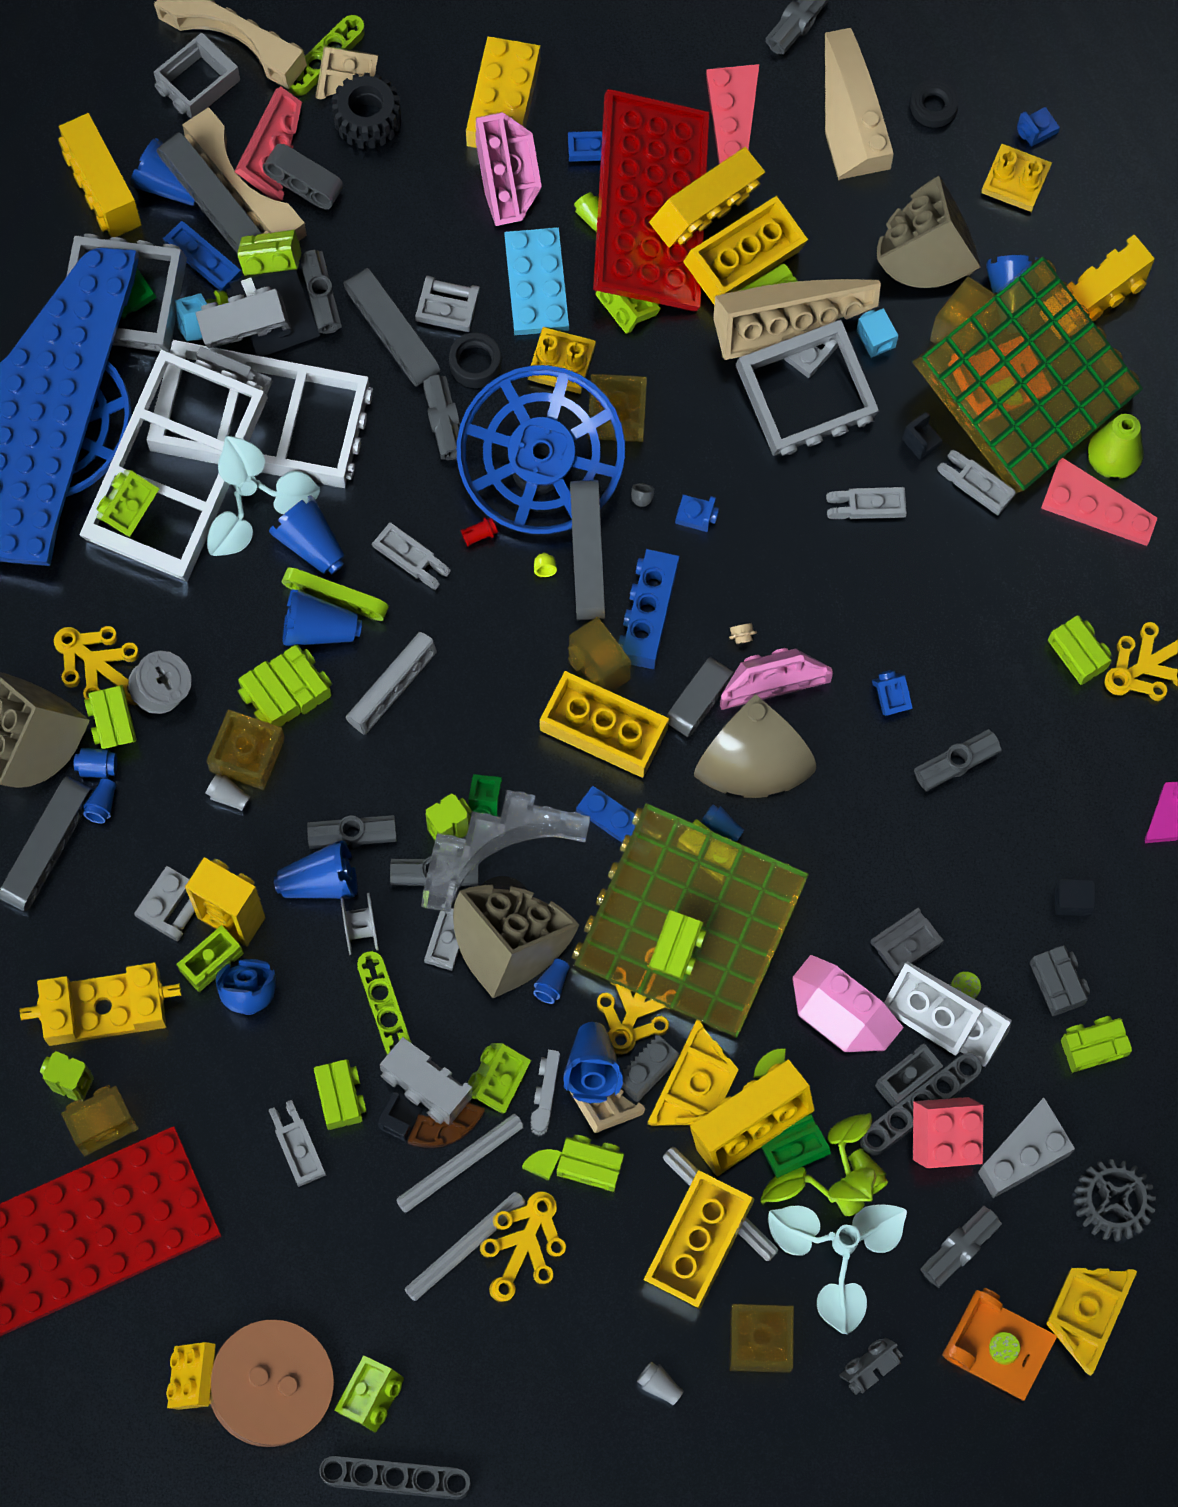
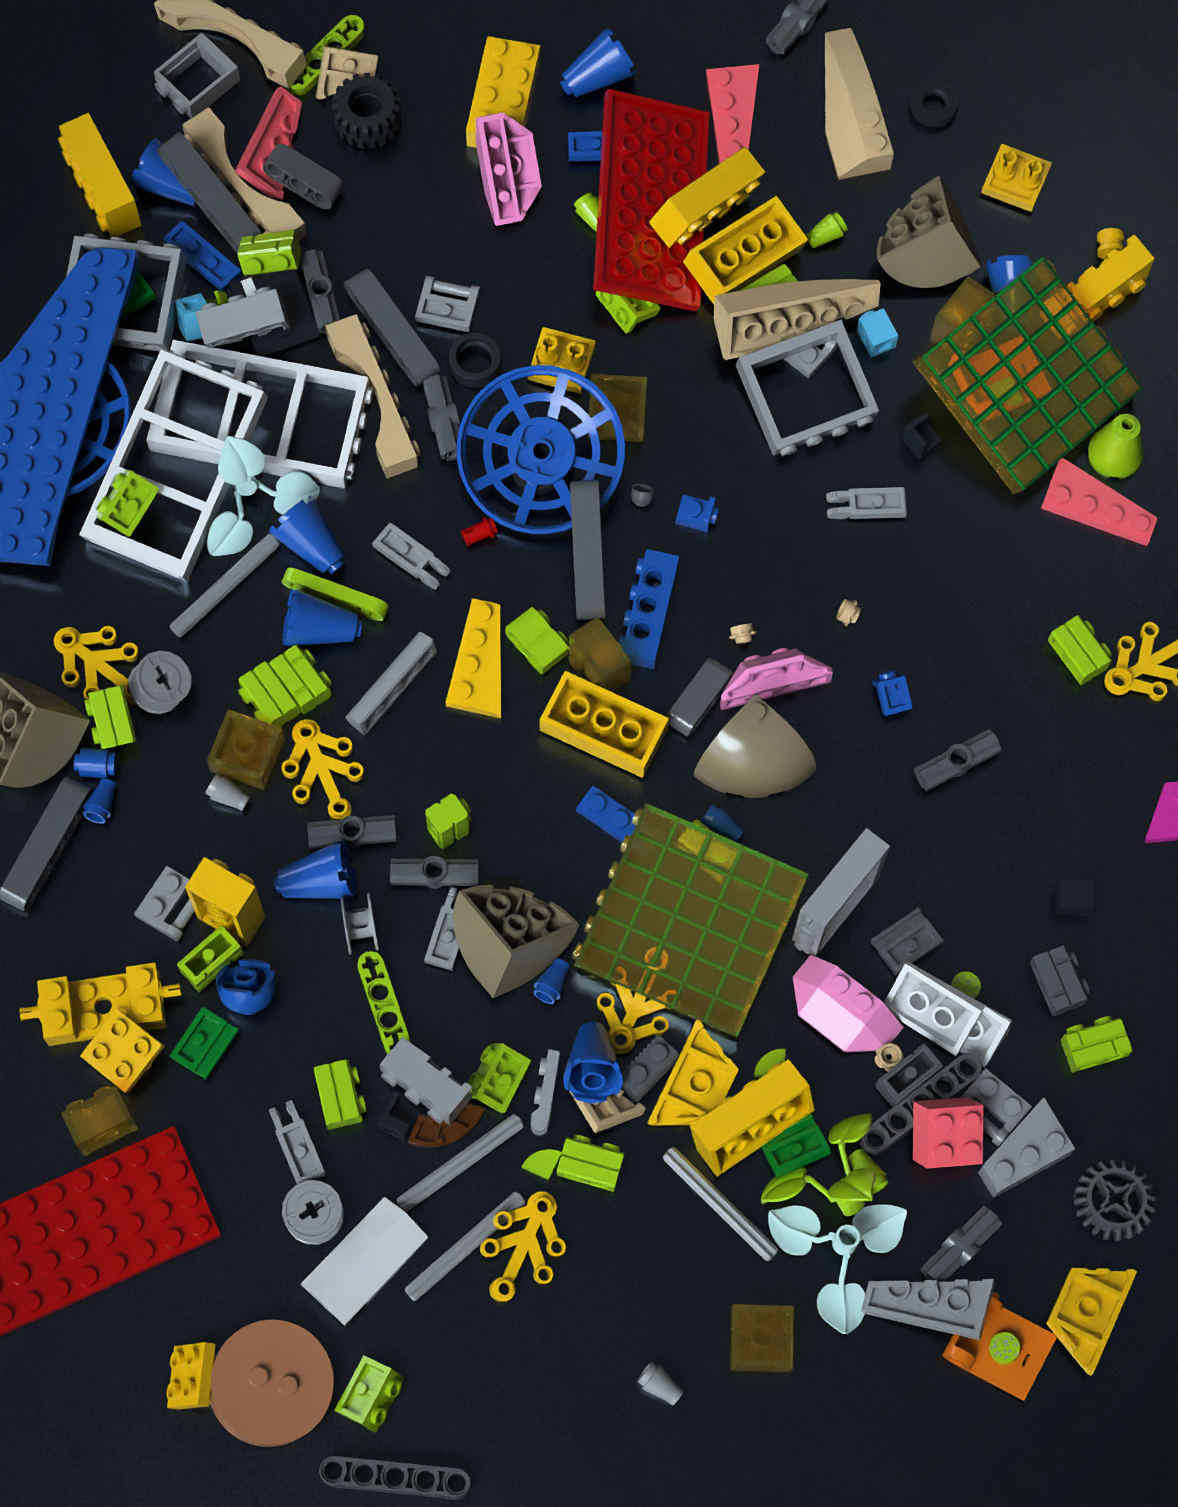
(66, 1076): lime brick -> none
(122, 1050): none -> yellow plate
(204, 1043): none -> green plate
(224, 585): none -> light grey axle
(243, 372): light grey hinge -> none
(320, 765): none -> yellow plant
(329, 1217): none -> light grey piece
(352, 349): none -> tan arch
(365, 1260): none -> white slope
(477, 670): none -> yellow wing
(484, 794): green bracket -> none
(520, 821): clear arch -> none
(536, 281): medium azure plate -> none
(537, 640): none -> lime brick
(545, 565): neon yellow hinge -> none
(598, 66): none -> blue cone
(677, 945): lime brick -> none
(699, 1239): yellow brick -> none
(827, 230): none -> lime cone
(840, 893): none -> light grey window
(848, 612): none -> tan plate
(859, 1371): dark grey hinge -> none
(892, 1049): none -> tan plate
(941, 1306): none -> light grey wing
(977, 482): light grey hinge -> none
(1000, 1102): none -> light grey plate
(1037, 126): blue bracket -> none
(1109, 240): none -> yellow wheel

